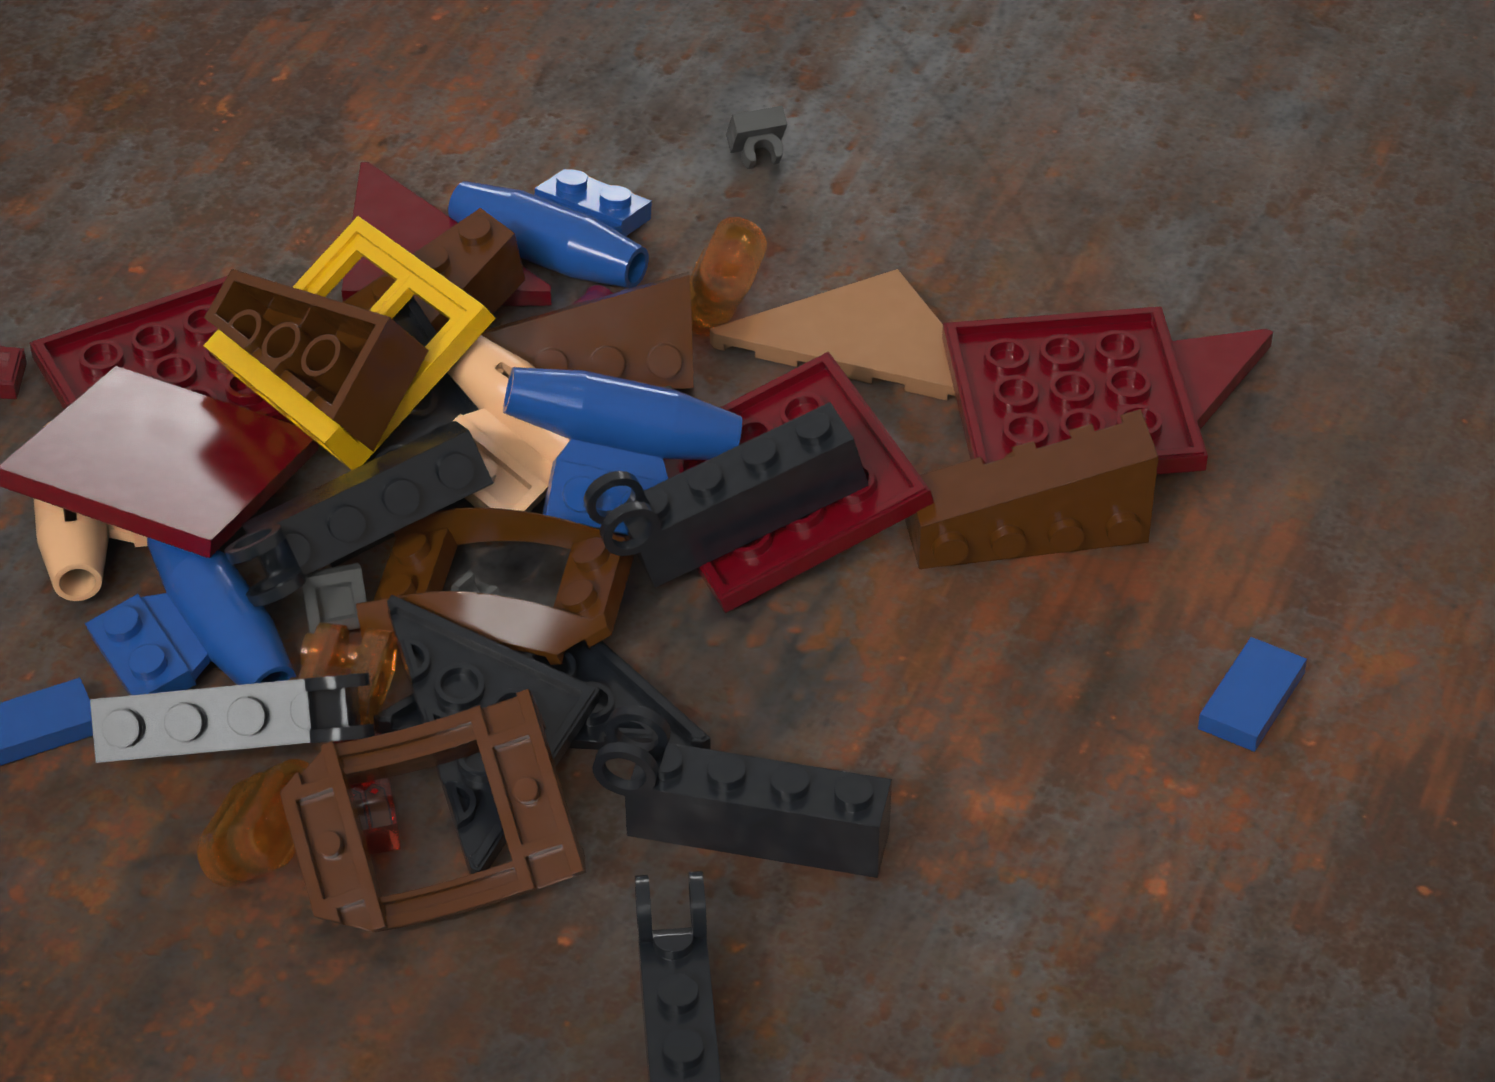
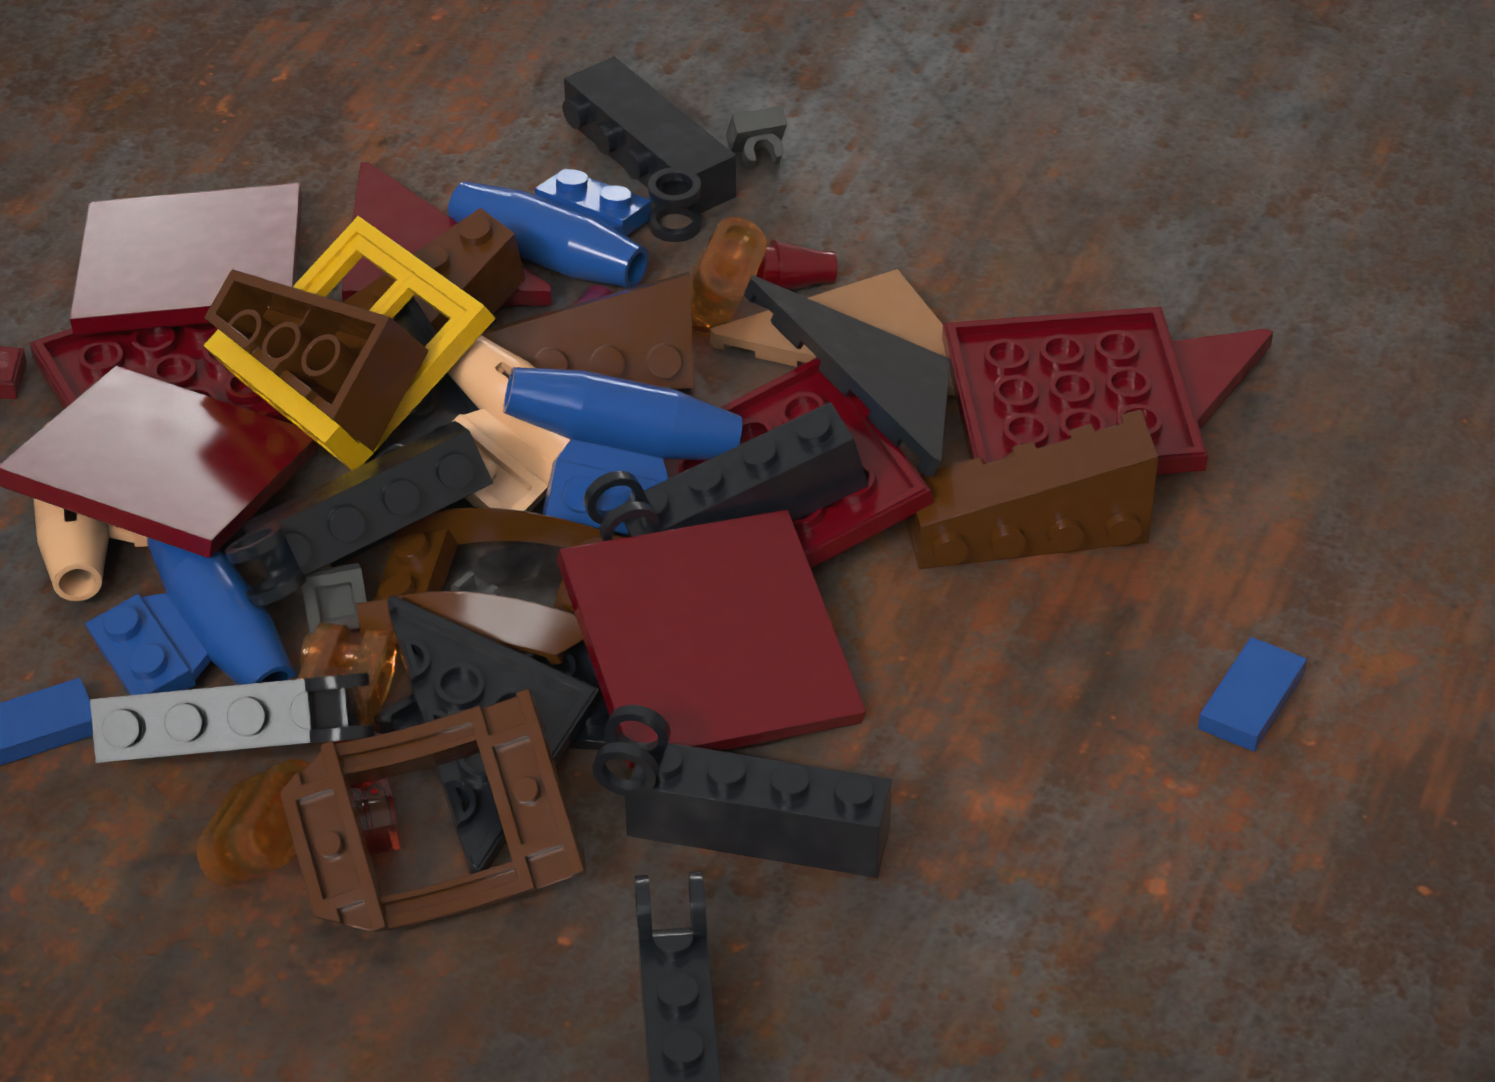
(169, 254): none -> tile
(653, 142): none -> black hinge
(712, 633): none -> dark red tile
(797, 266): none -> dark red cone
(890, 375): none -> black tile

